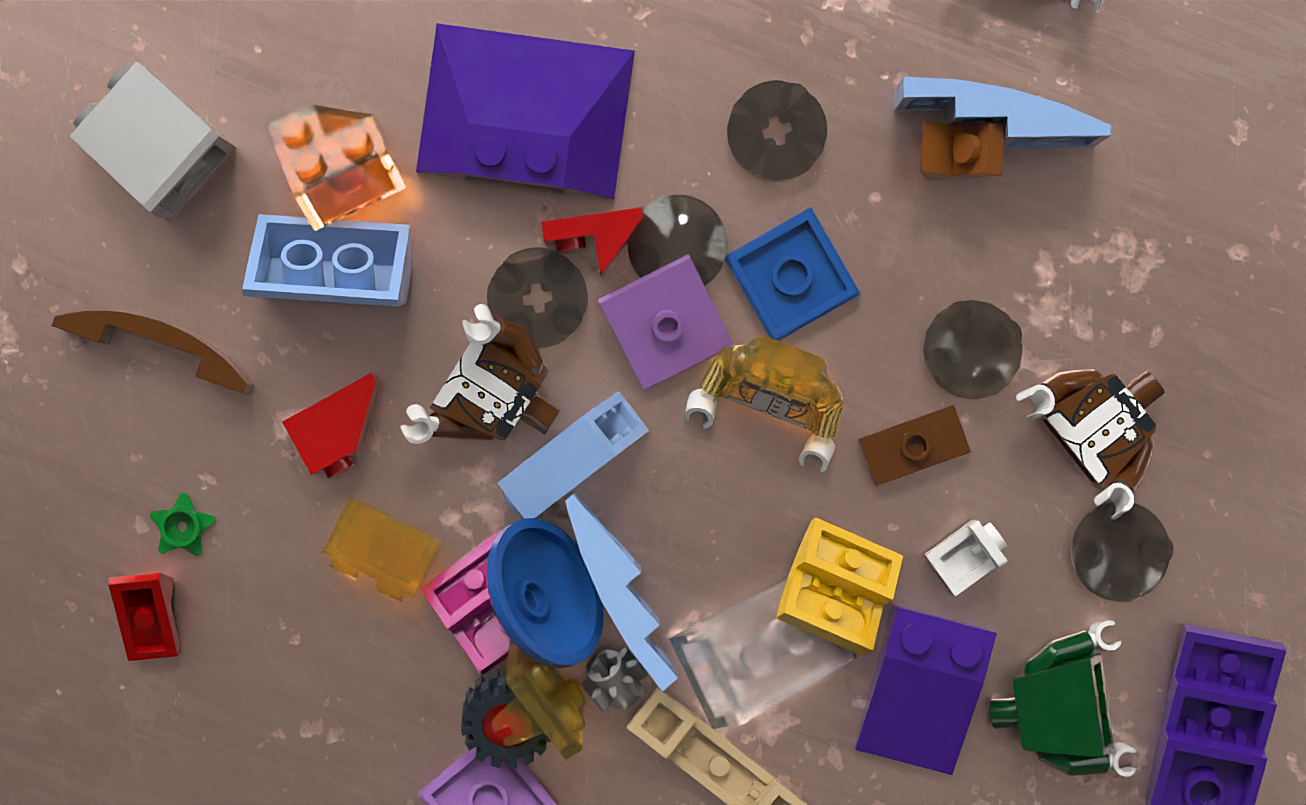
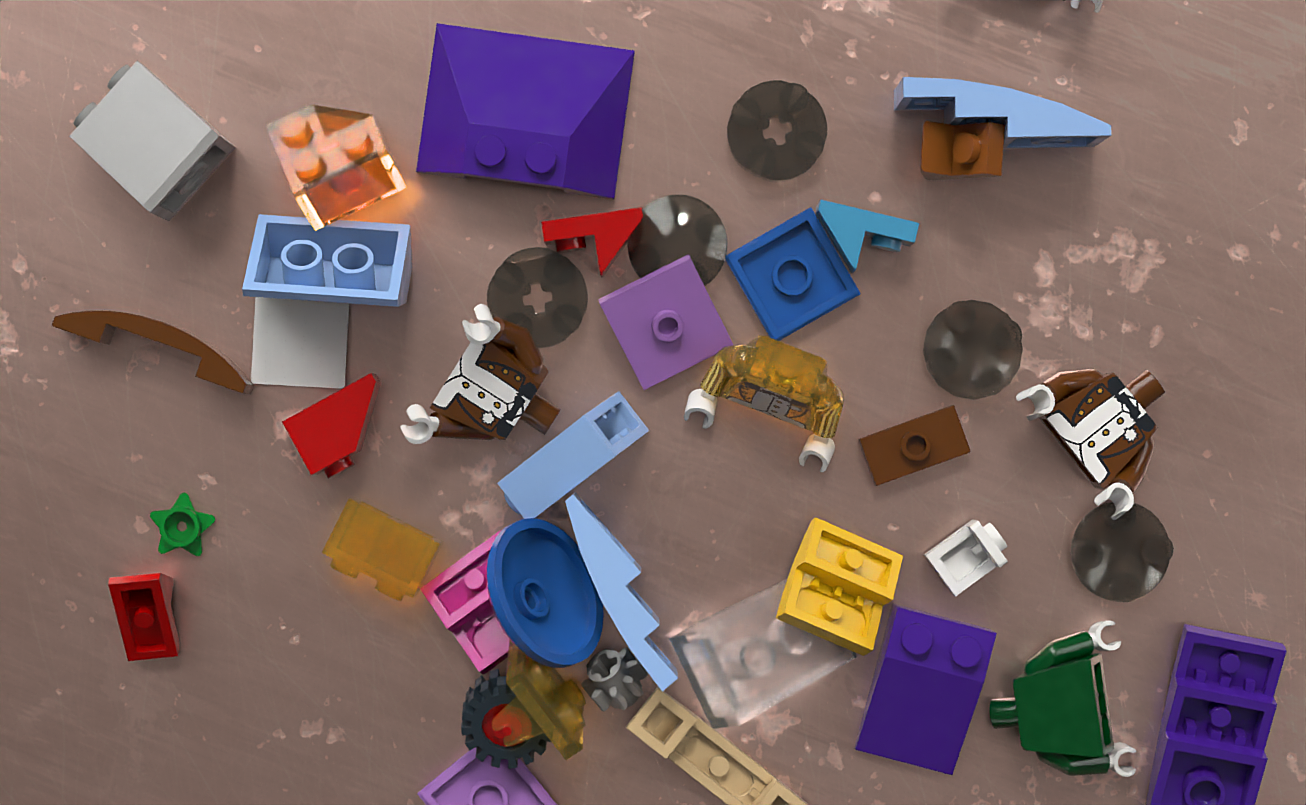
(299, 343): none -> white sticker
(849, 225): none -> dark azure slope

